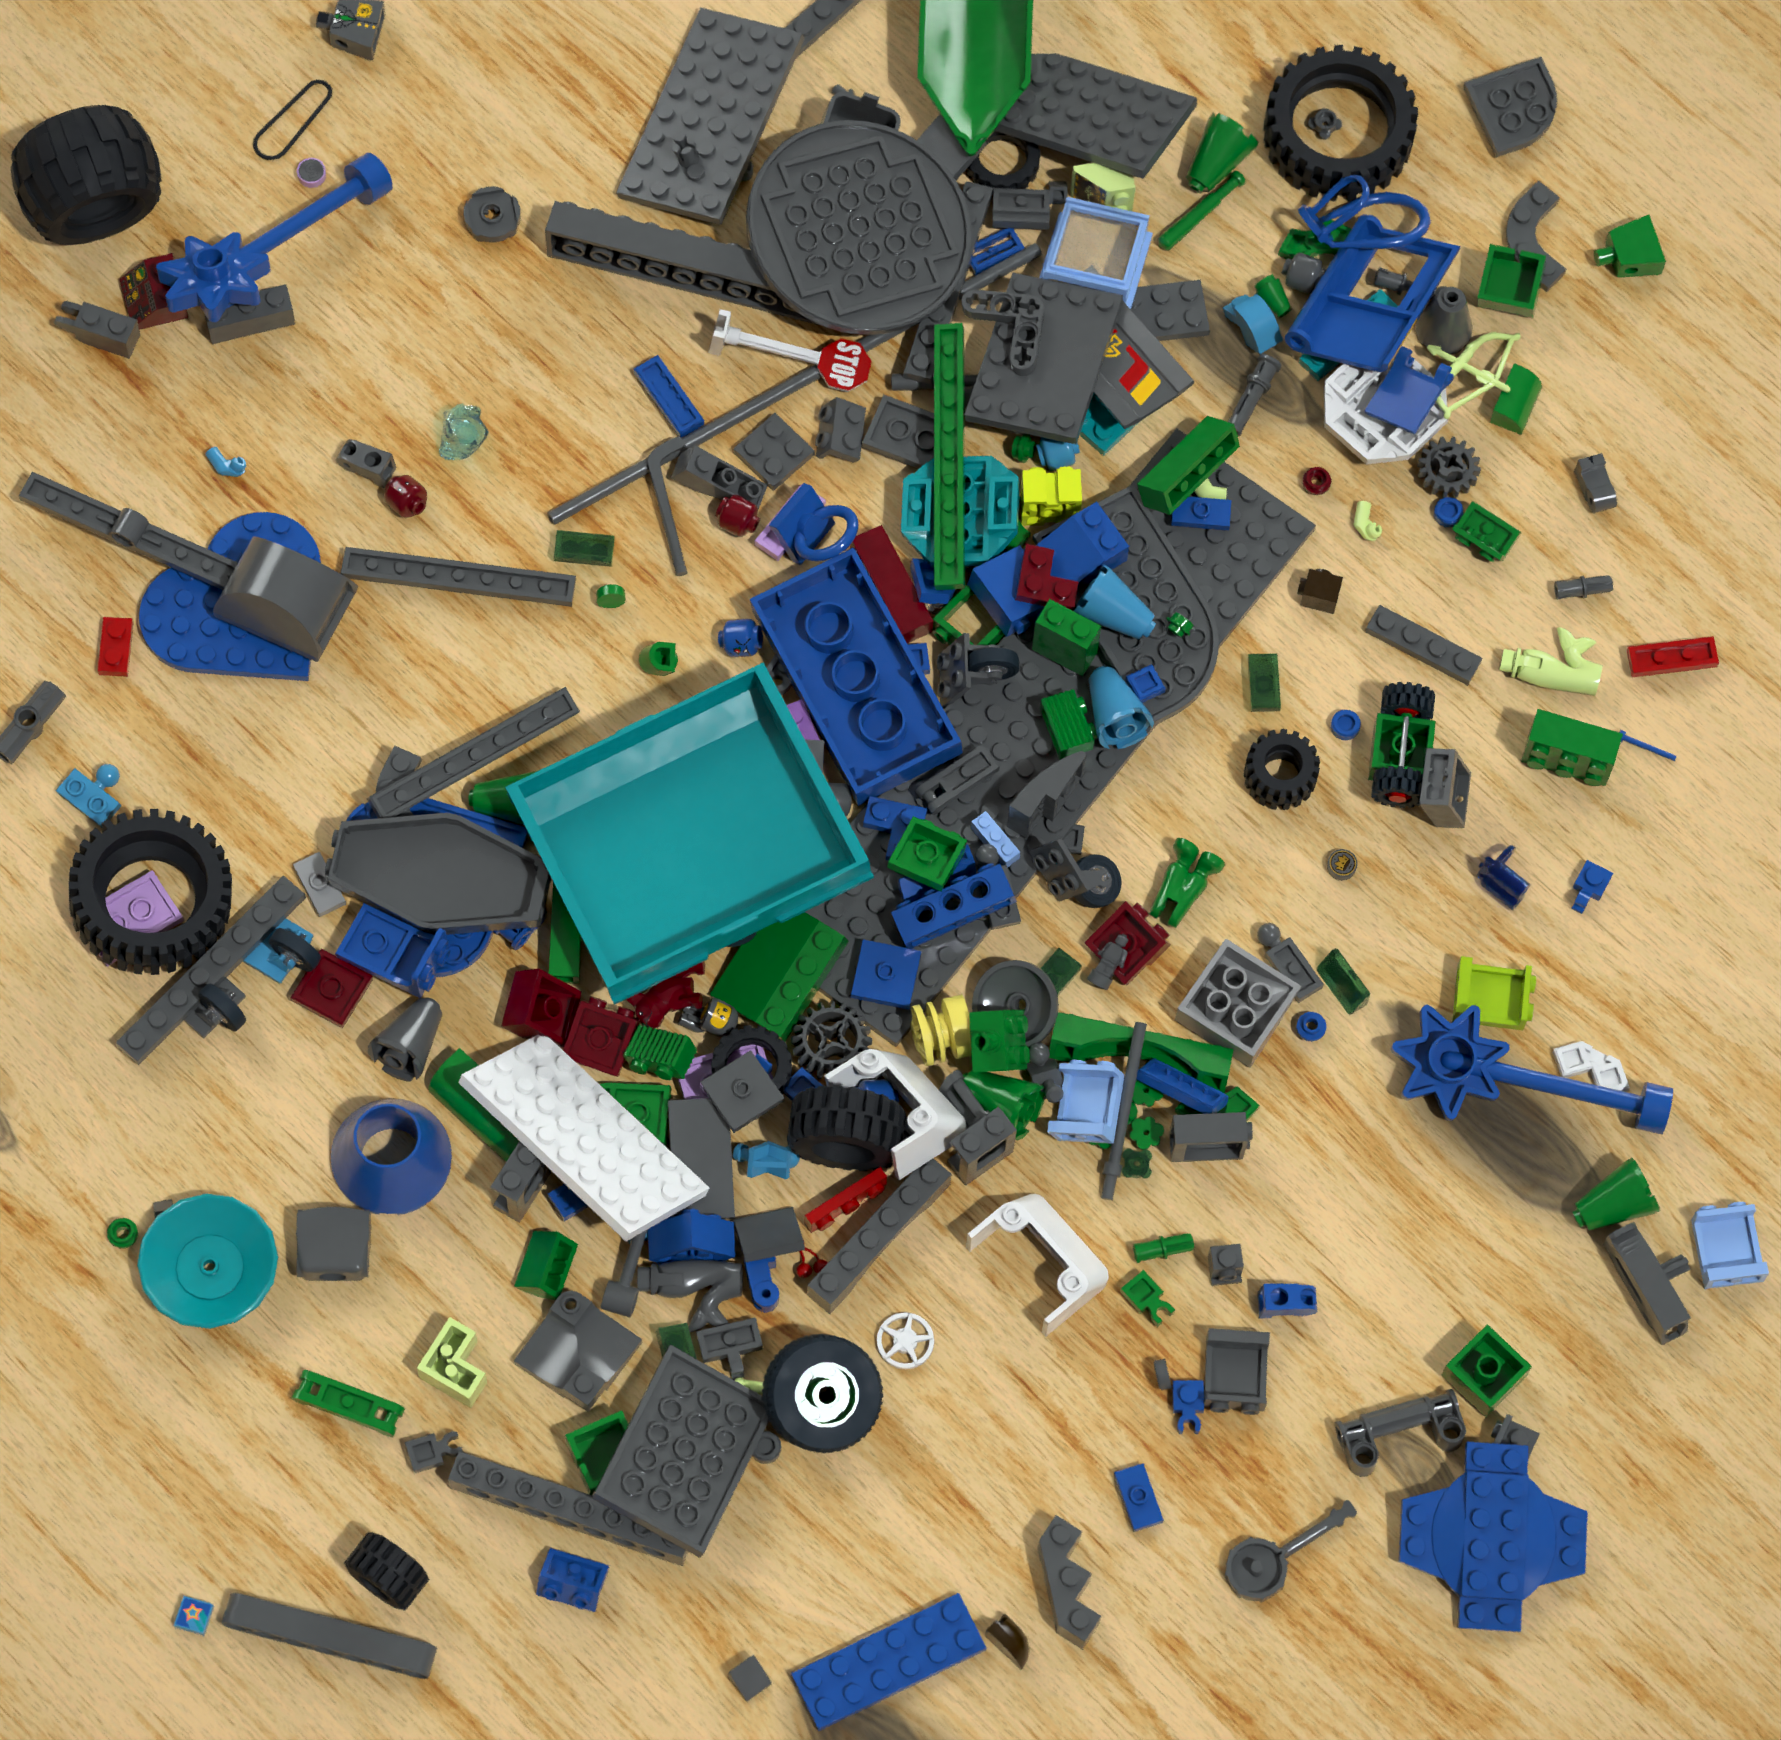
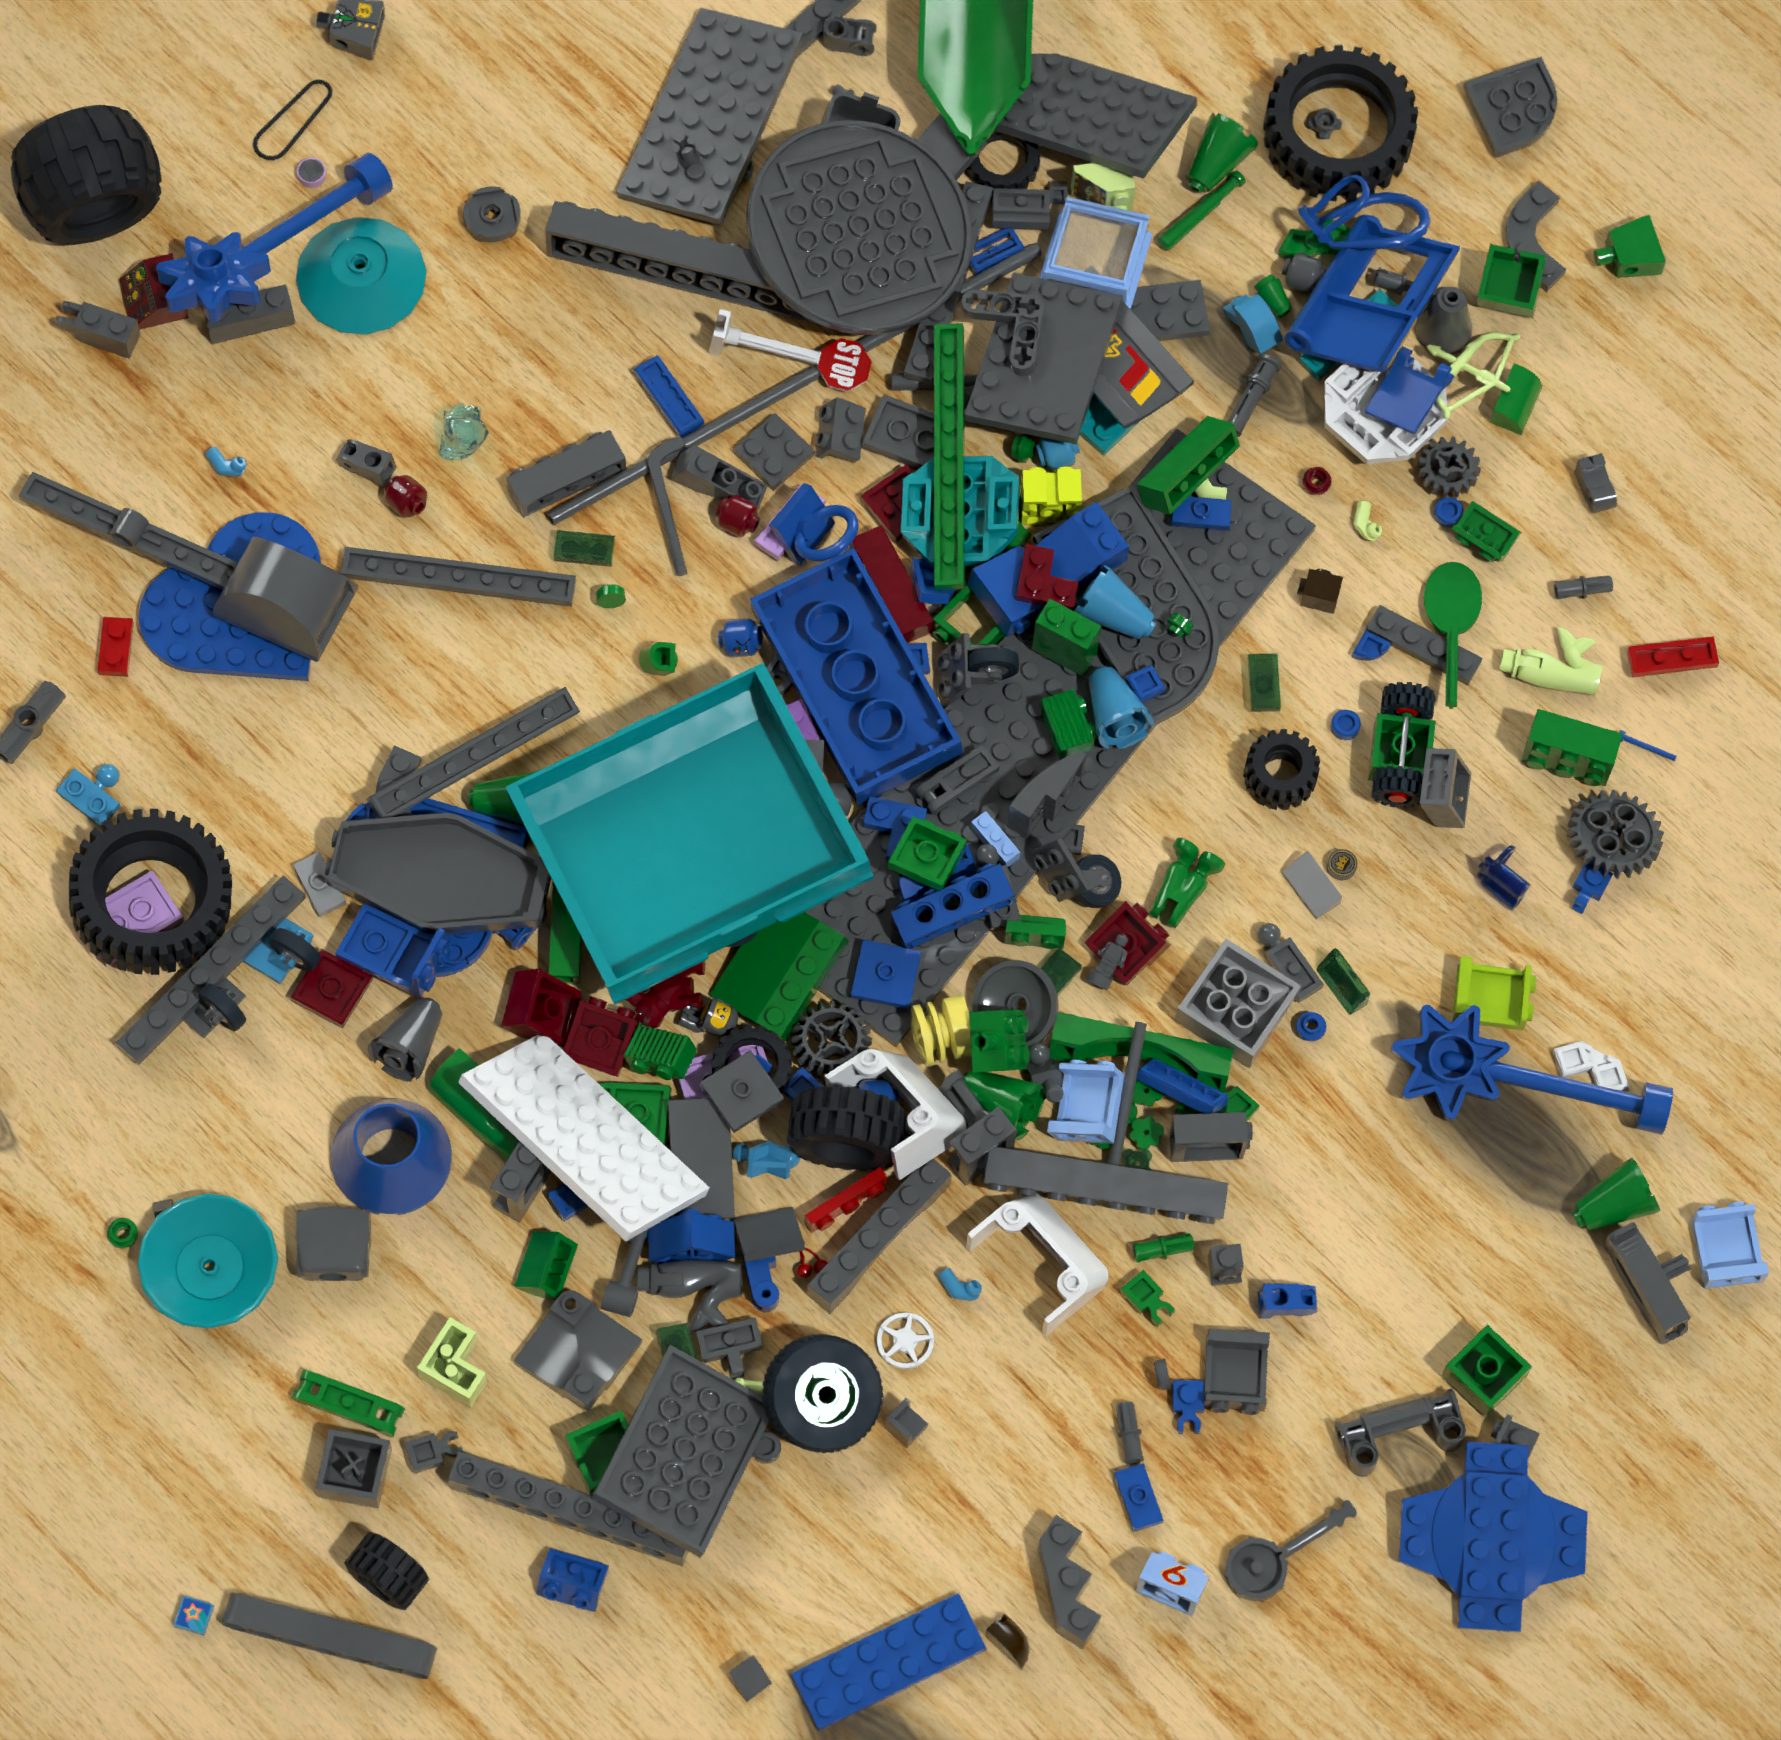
(353, 1468): none -> dark grey brick
(365, 297): none -> teal dish
(566, 473): none -> dark grey brick
(851, 35): none -> dark grey piece
(885, 502): none -> dark red plate
(905, 1423): none -> dark grey panel
(960, 1290): none -> dark azure arm
(1036, 931): none -> green bracket
(1104, 1183): none -> dark grey brick
(1129, 1433): none -> dark grey axle
(1172, 1582): none -> light blue slope
(1312, 885): none -> light grey slope
(1370, 647): none -> blue tile
(1452, 607): none -> green piece
(1591, 839): none -> dark grey gear

